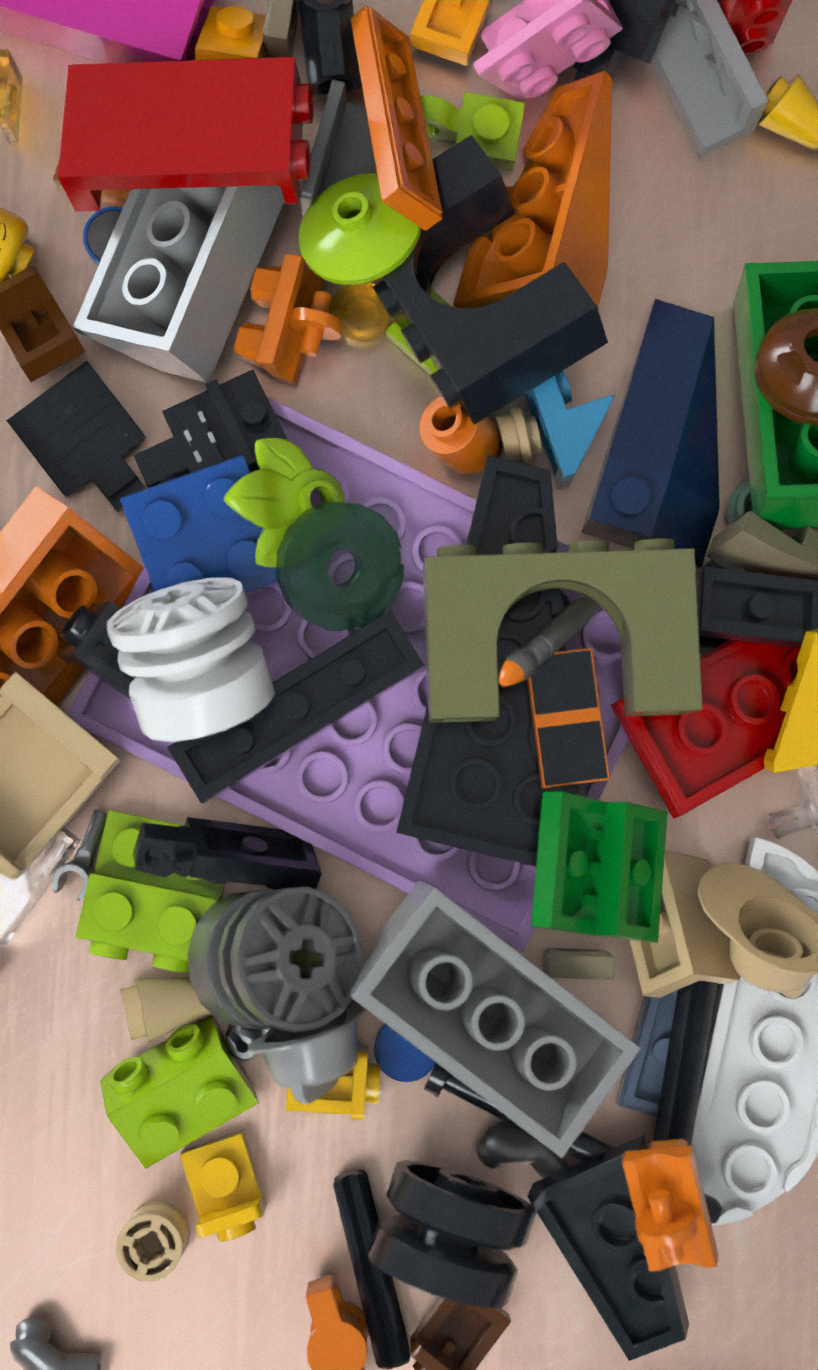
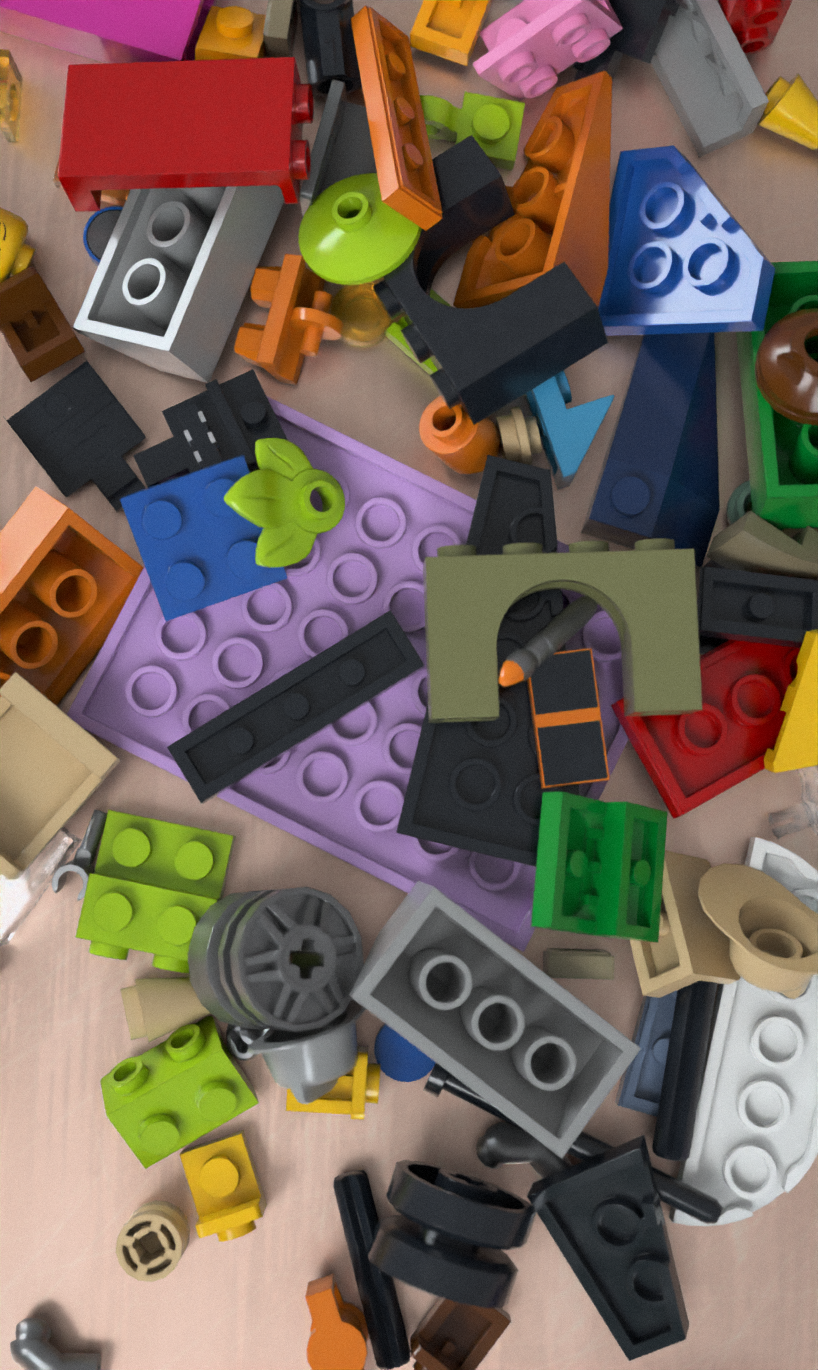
(91, 646): black bracket -> none
(191, 659): white wheel -> none
(227, 853): black hinge -> none
(305, 557): clear green tile -> none
(670, 1205): orange hips -> none
(678, 254): none -> blue plate

